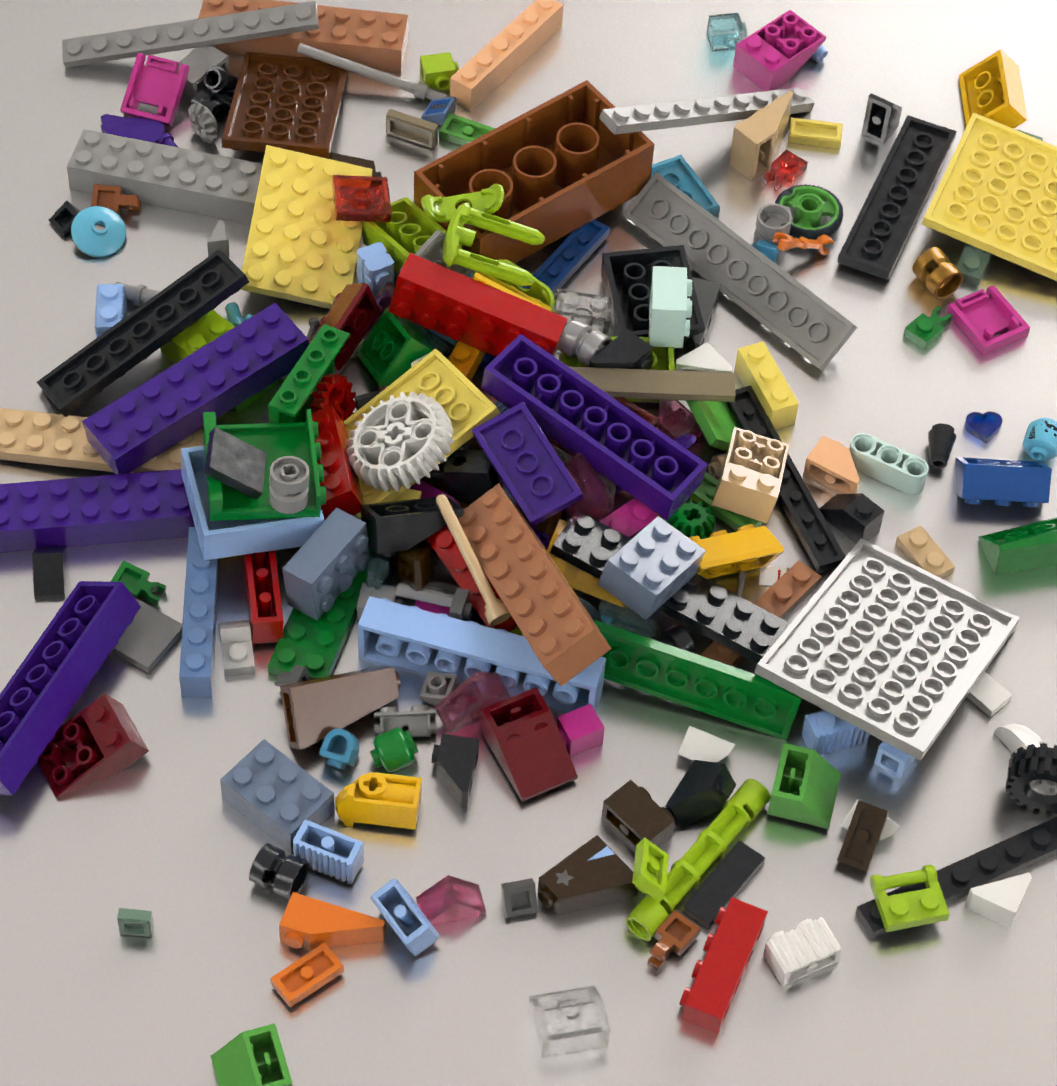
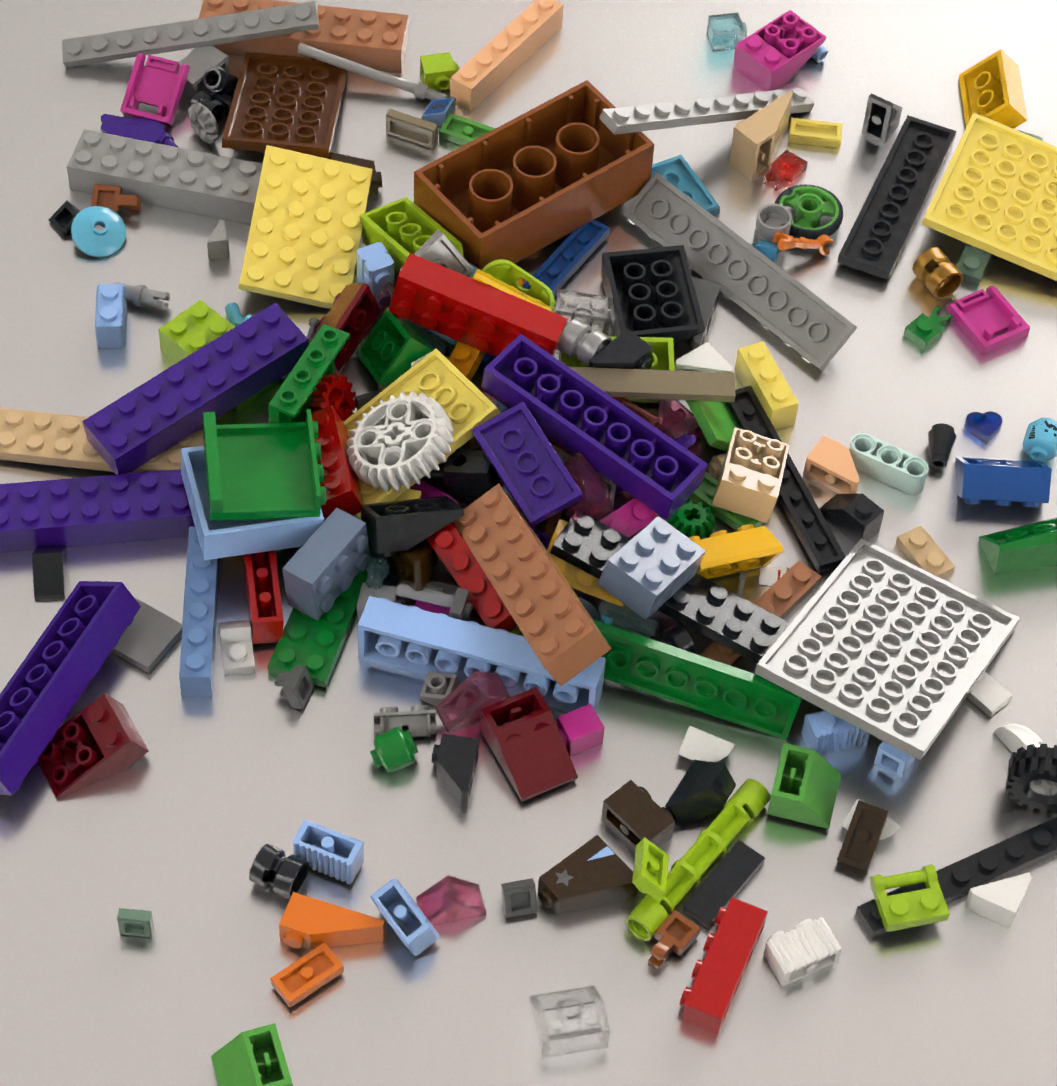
(137, 582): green plate -> none
(142, 332): black plate -> none
(235, 463): tile -> none
(276, 794): sand blue brick -> none
(288, 484): light grey wheel -> none
(335, 701): slope -> none
(340, 748): dark azure plate -> none
(361, 198): clear red plate -> none
(381, 801): yellow piece -> none
(442, 209): lime piece -> none
(458, 234): lime piece -> none
(495, 610): tan piece -> none
(669, 306): light aqua brick -> none

